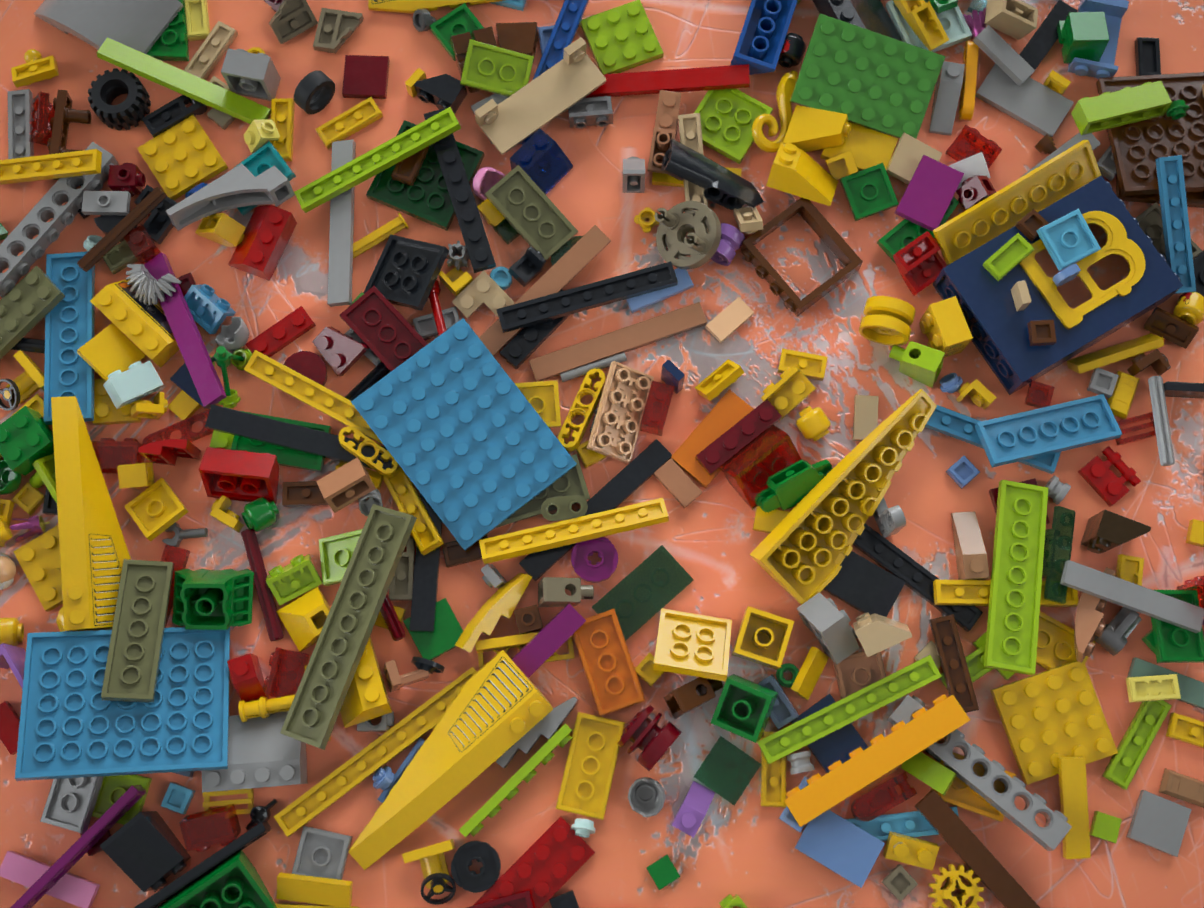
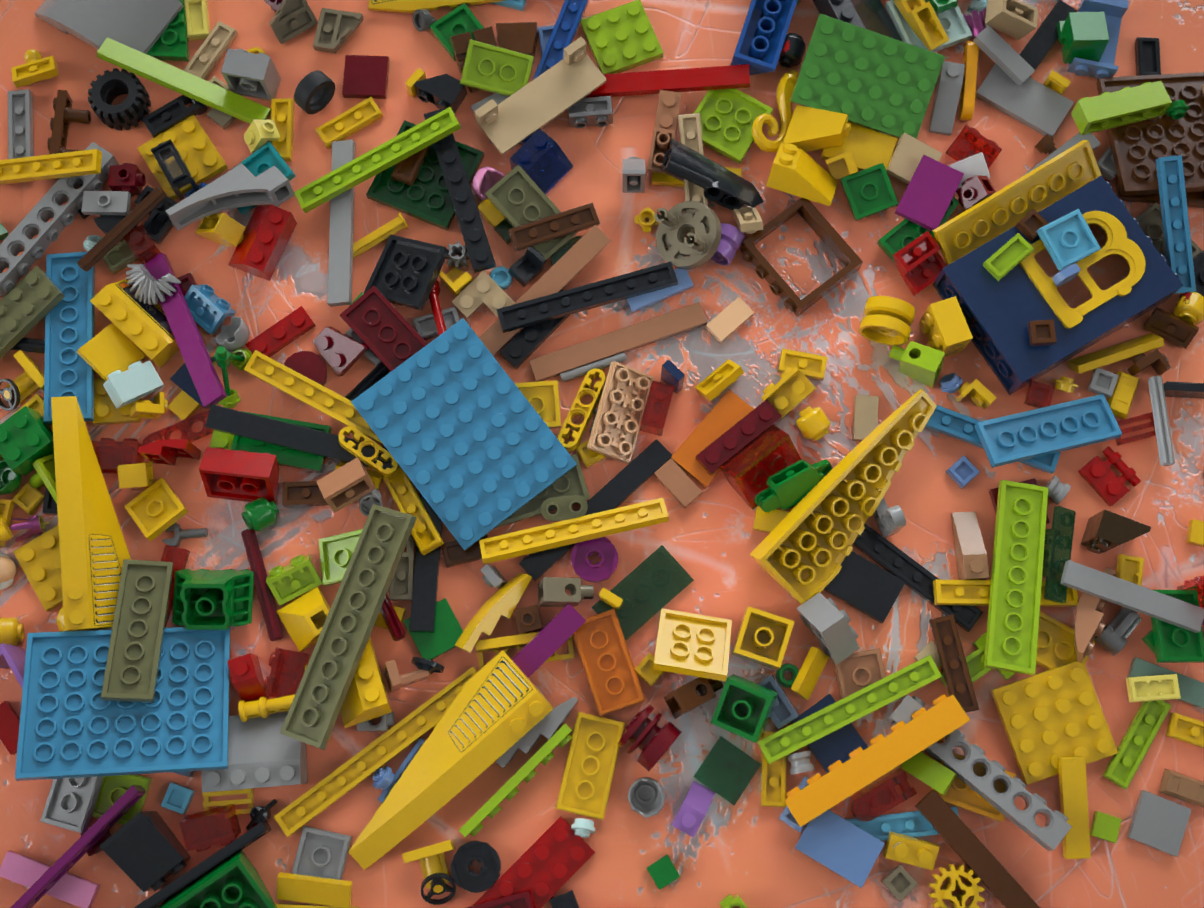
(41, 115): clear red bracket -> none
(173, 167): none -> black window
(228, 518): yellow bracket -> none
(553, 227): none -> reddish brown tile
(610, 599): none -> yellow tile
(879, 632): tan slope -> none
(1021, 295): tan tile -> none
(1065, 384): none -> yellow plate

